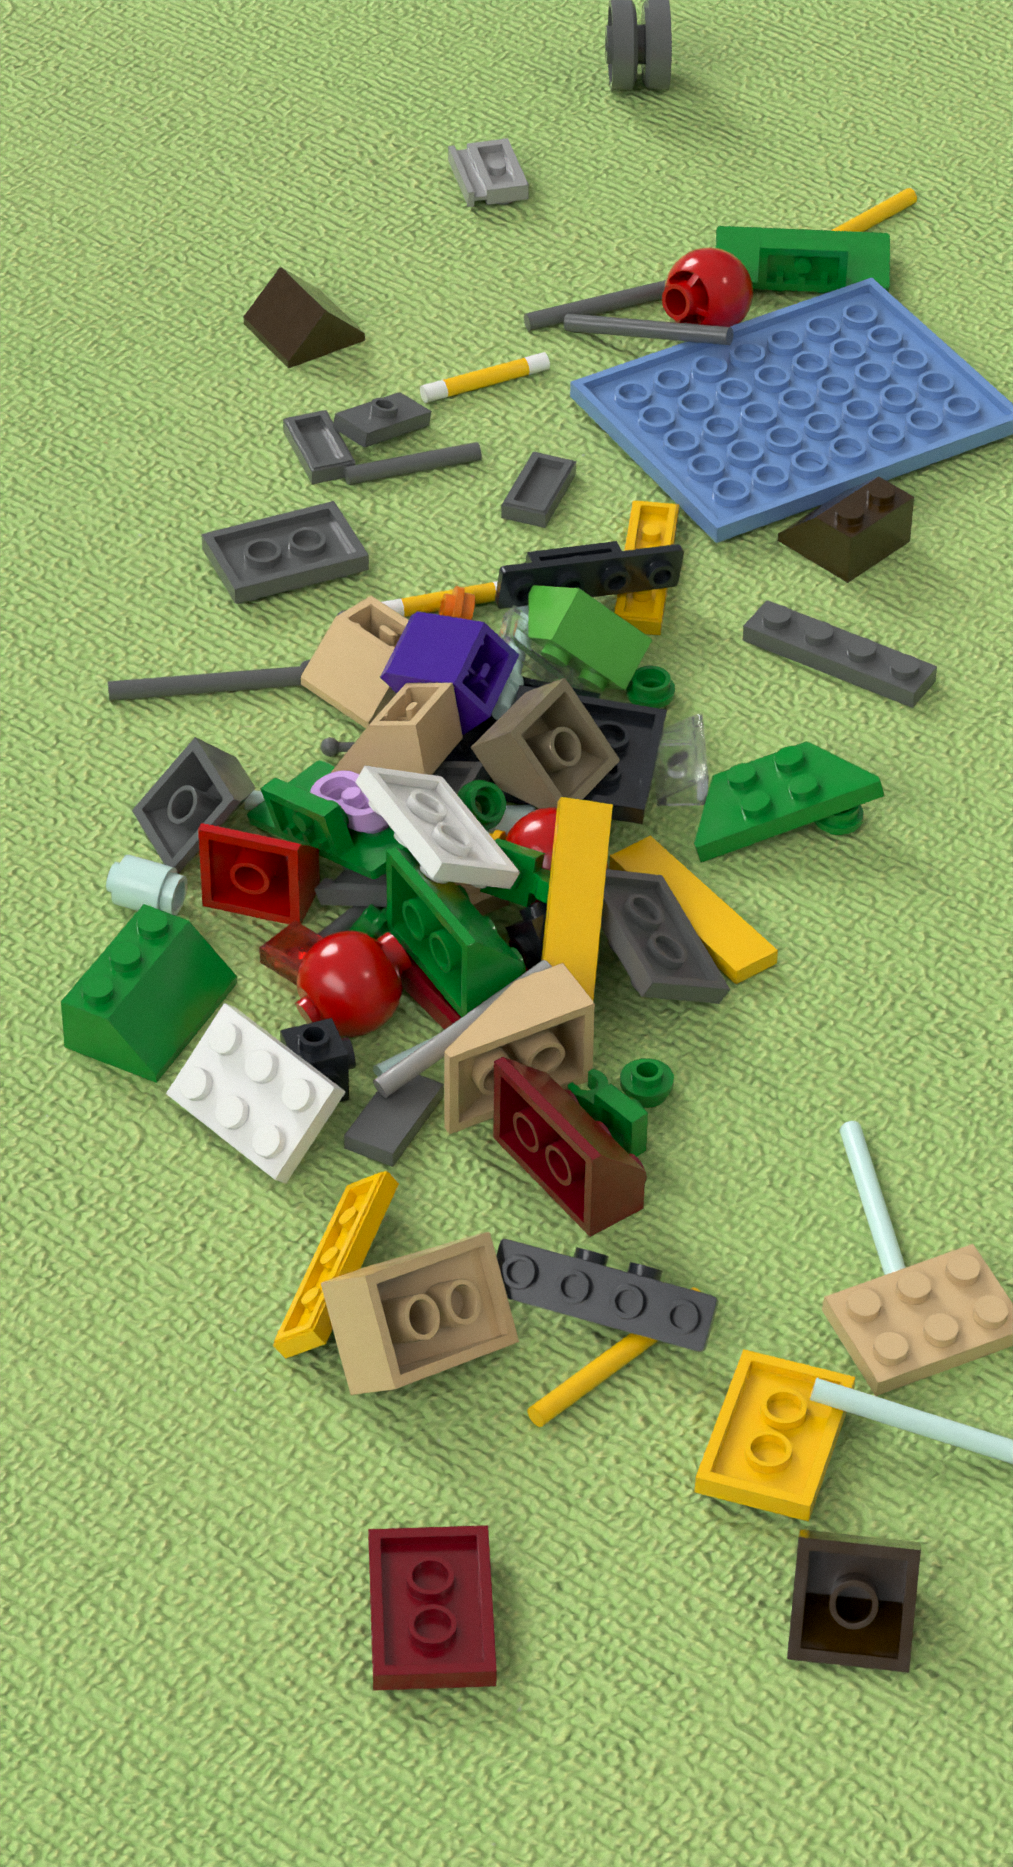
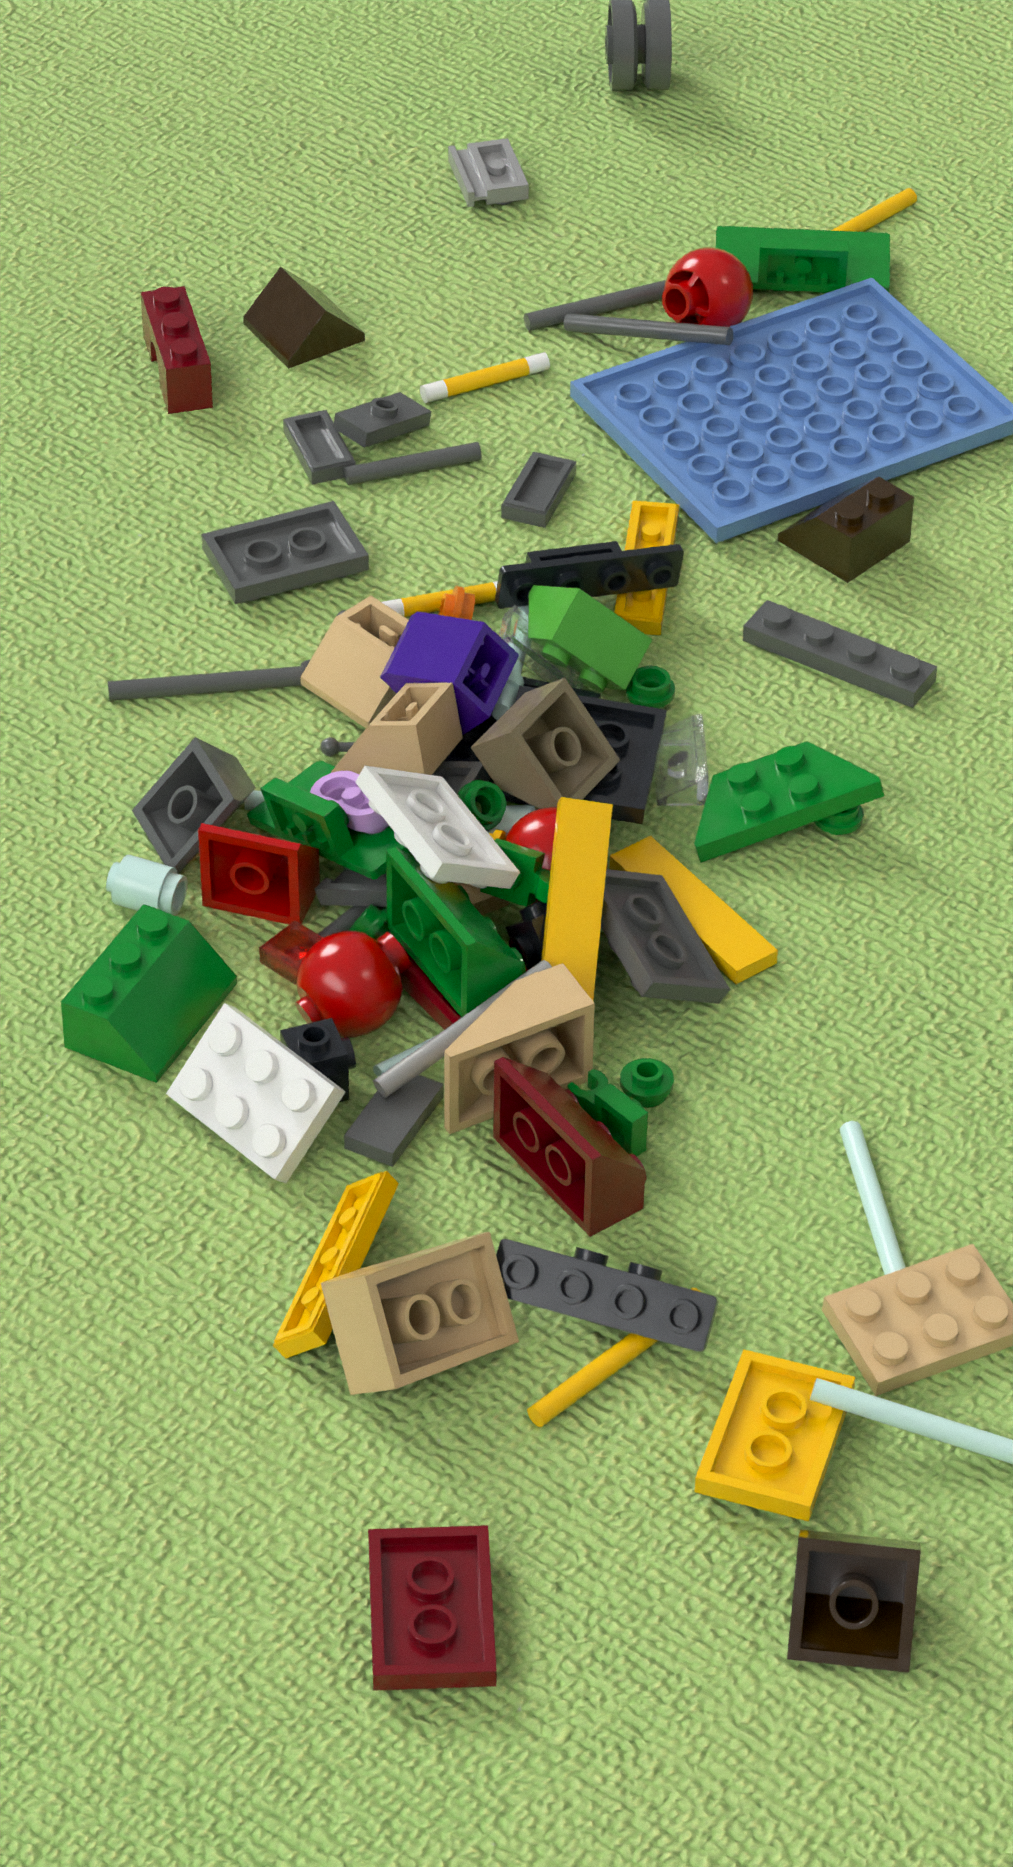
(178, 348): none -> dark red arch

